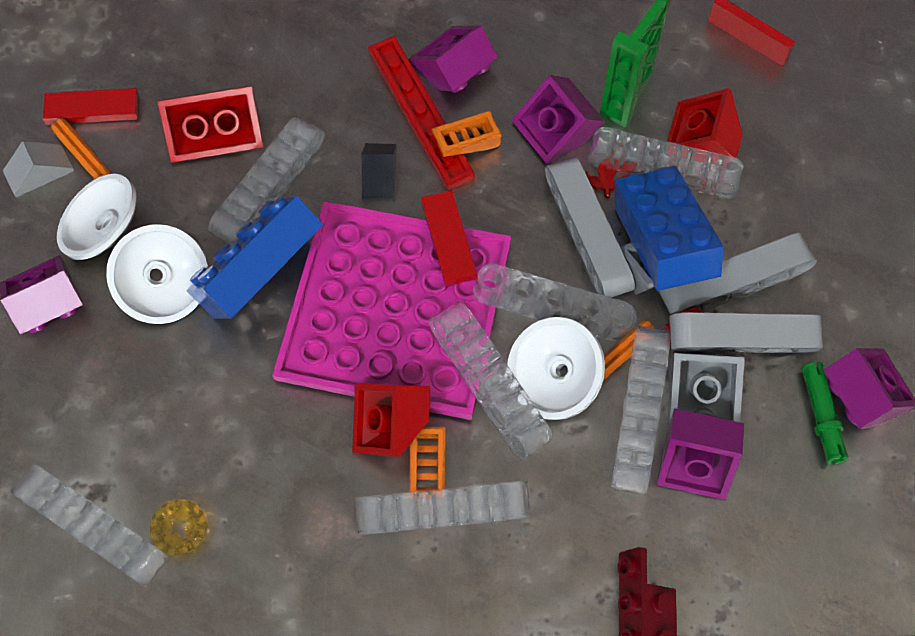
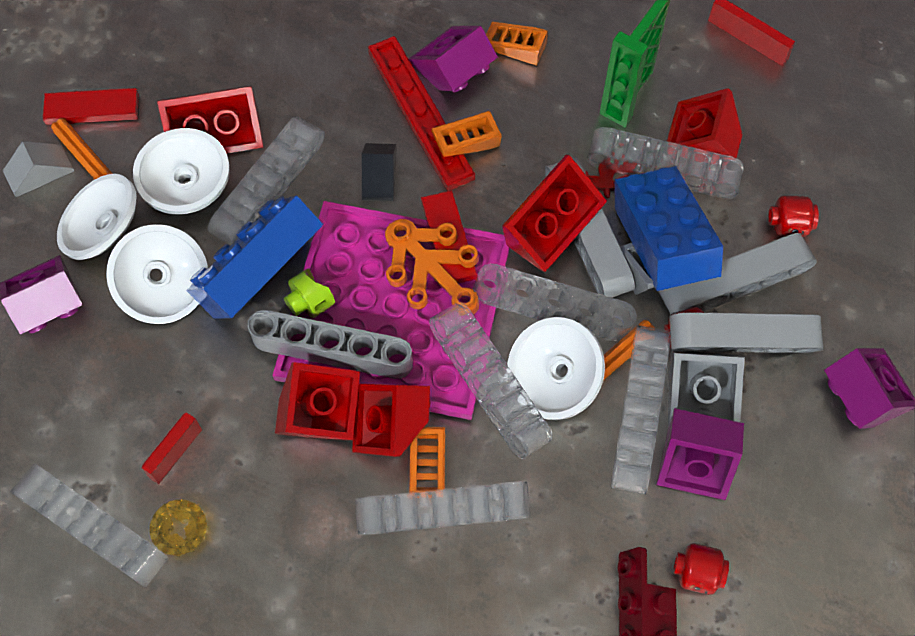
(171, 448): none -> red tile
(177, 157): none -> white dish
(308, 295): none -> lime piece
(318, 402): none -> red slope
(319, 332): none -> light grey beam
(428, 261): none -> orange plant
(522, 51): none -> orange slope
(553, 214): none -> red slope
(557, 119): magenta slope -> none
(701, 569): none -> red head
(793, 215): none -> red head
(828, 425): green pin -> none

